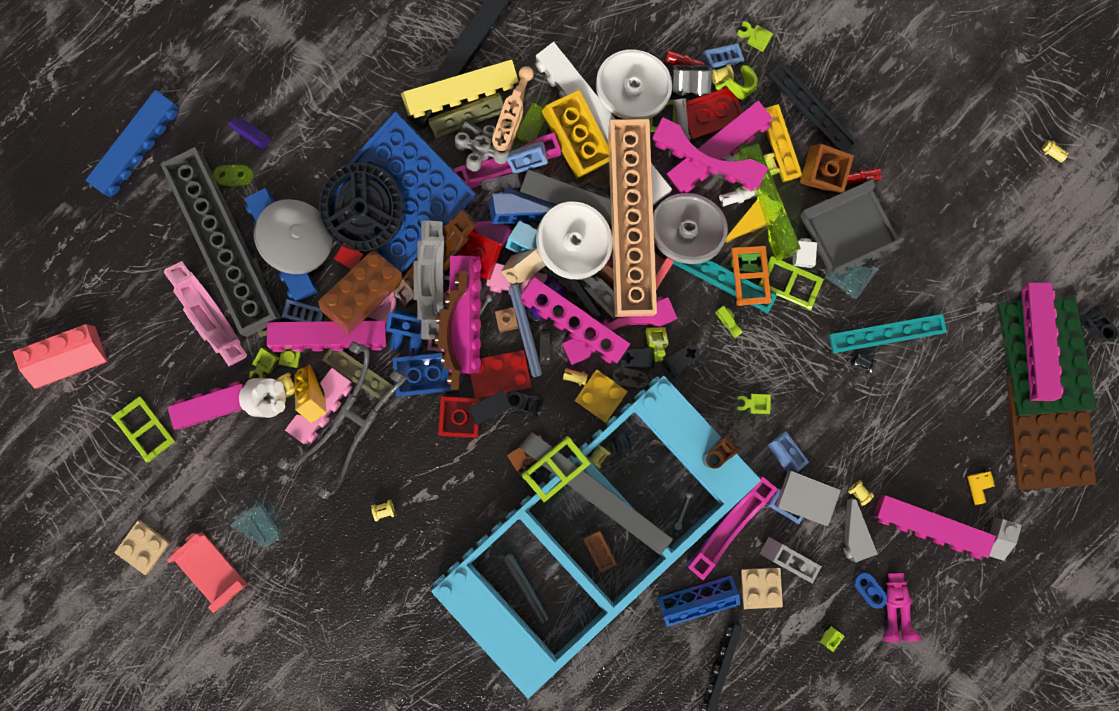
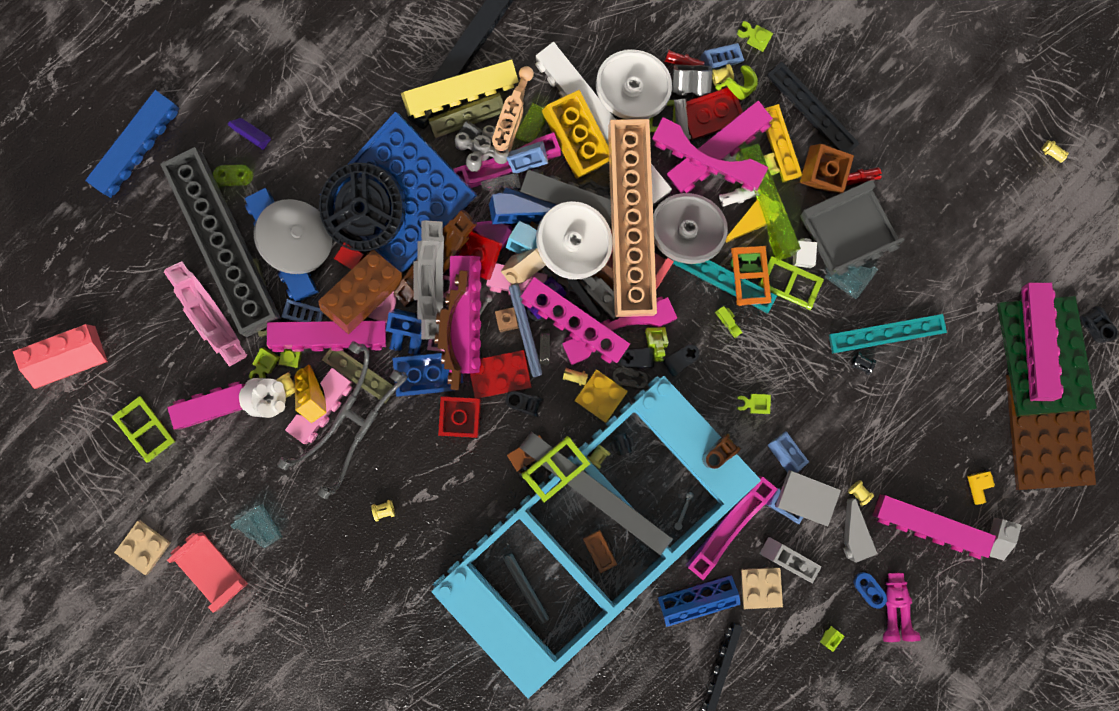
(489, 407): black tile -> none

